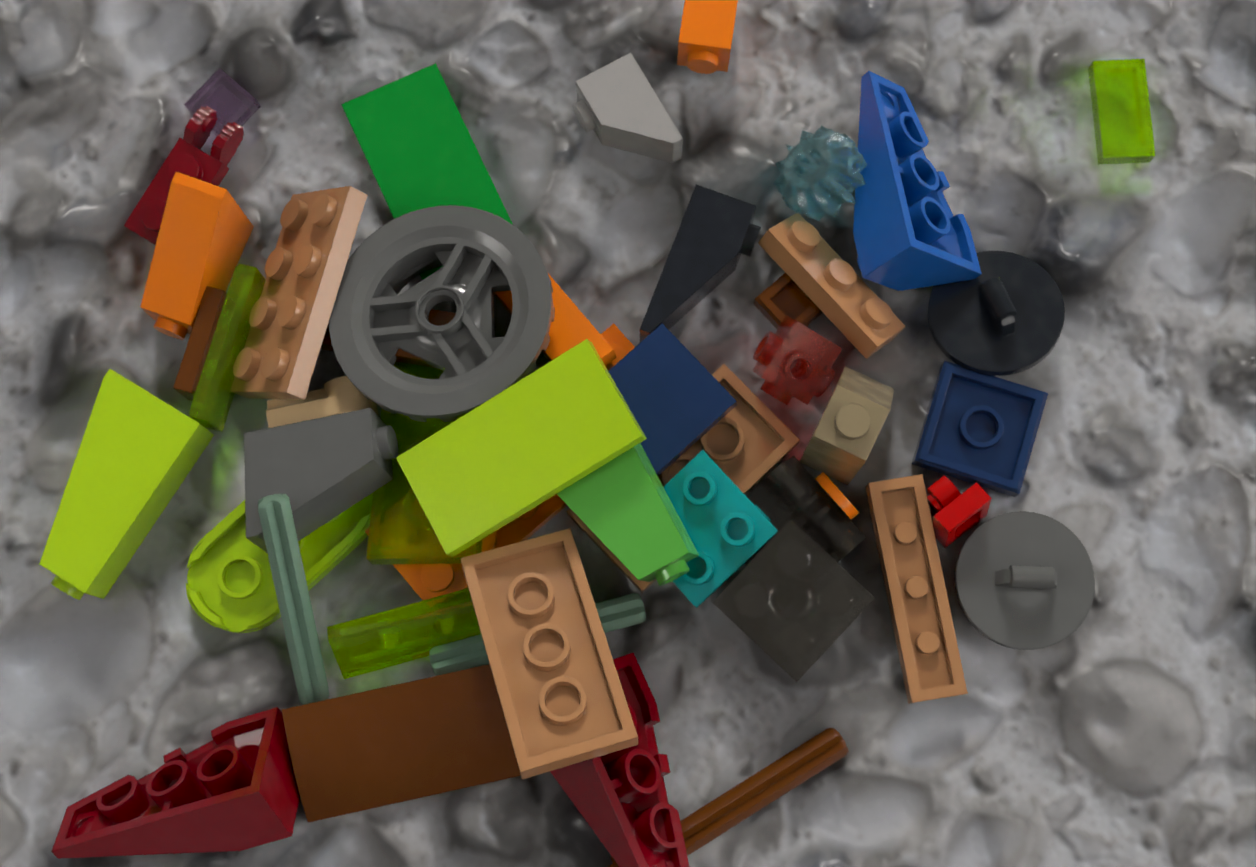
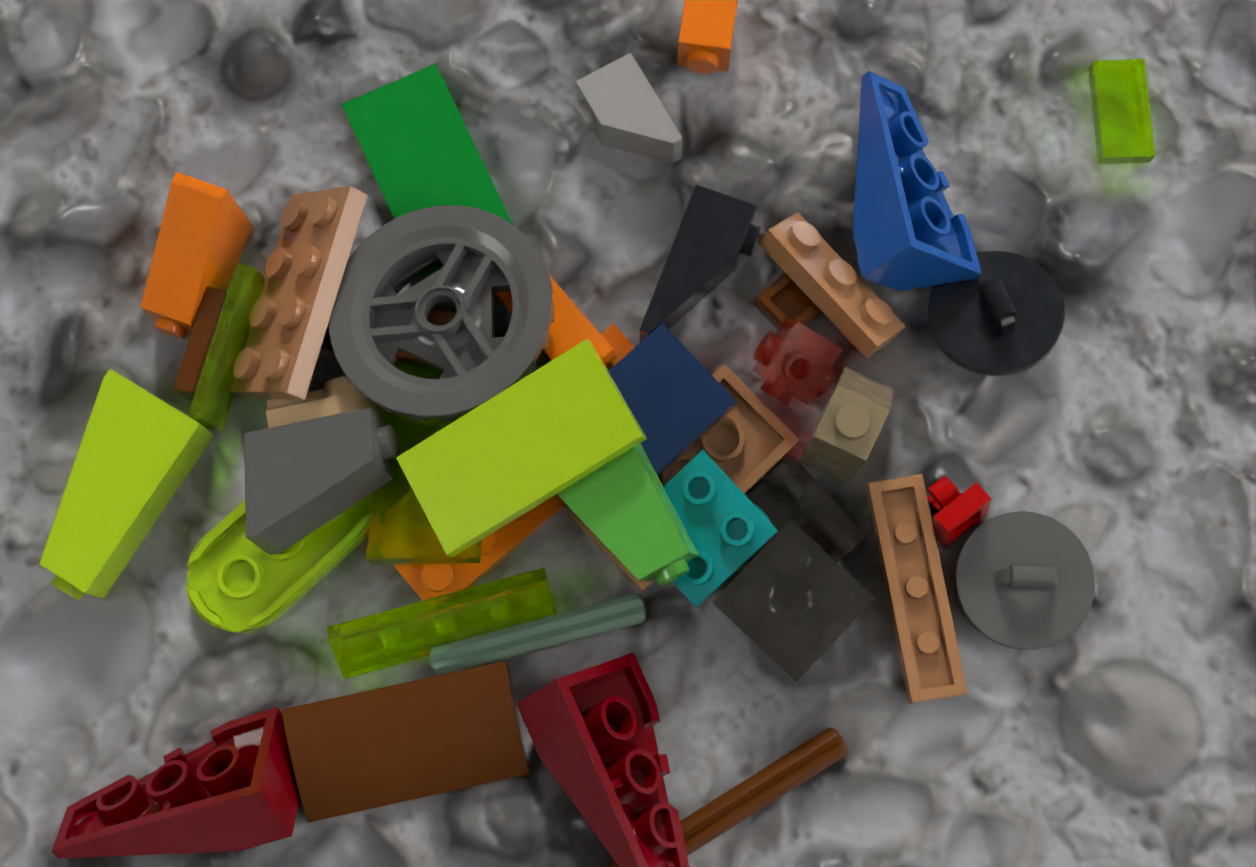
(189, 160): dark red hinge -> none
(226, 98): clear purple tile -> none
(293, 597): sand green axle -> none
(548, 653): medium nougat plate -> none
(820, 173): clear light blue gear -> none
(837, 495): orange piece -> none
(980, 429): dark blue tile -> none

